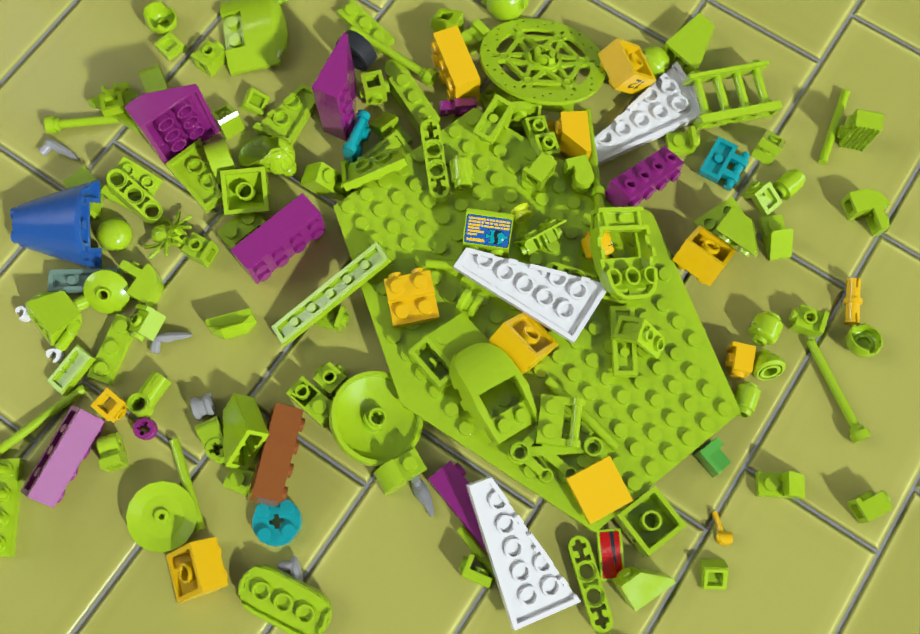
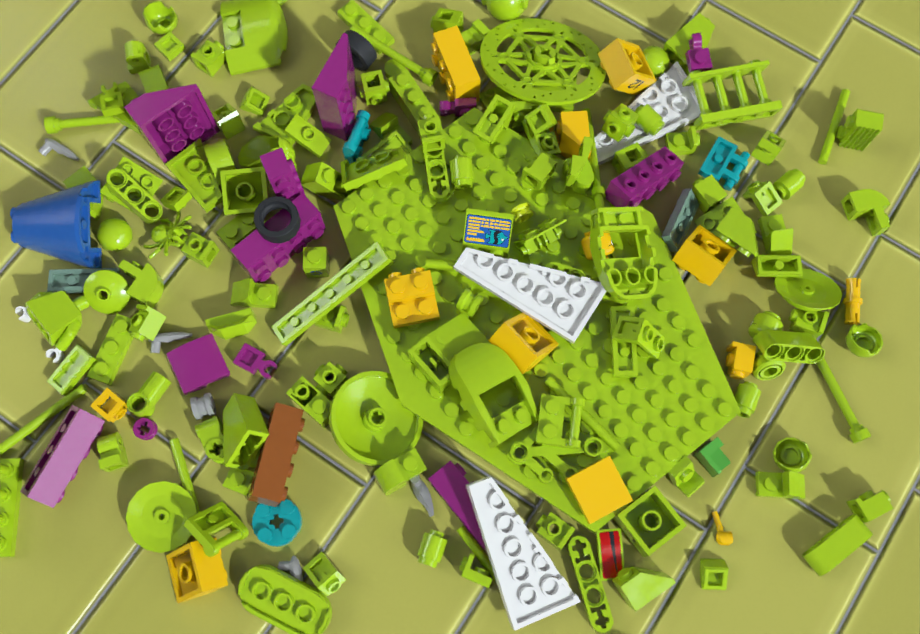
(136, 57): none -> lime leg
(176, 198): none -> lime plate
(197, 364): none -> magenta slope
(212, 521): none -> lime plate
(252, 294): none -> lime slope
(252, 360): none -> magenta plate
(270, 204): none -> black tyre
(282, 174): none -> magenta brick
(307, 135): none -> lime plate
(316, 262): none -> lime brick
(324, 574): none -> lime bracket
(431, 133): none -> lime brick
(431, 548): none -> lime brick
(540, 119): none -> lime slope
(561, 537): none -> lime brick
(578, 161): none -> lime slope
(619, 122): none -> lime brick
(628, 157): none -> lime brick
(649, 119): none -> lime brick
(680, 220): none -> sand green plate
(685, 477): none -> lime bracket
(698, 57): none -> magenta plate
(708, 193): none -> lime brick
(777, 266): none -> lime slope
(789, 346): none -> lime beam
(792, 454): none -> lime hair
(809, 292): none -> lime piece
(837, 545): none -> lime beam

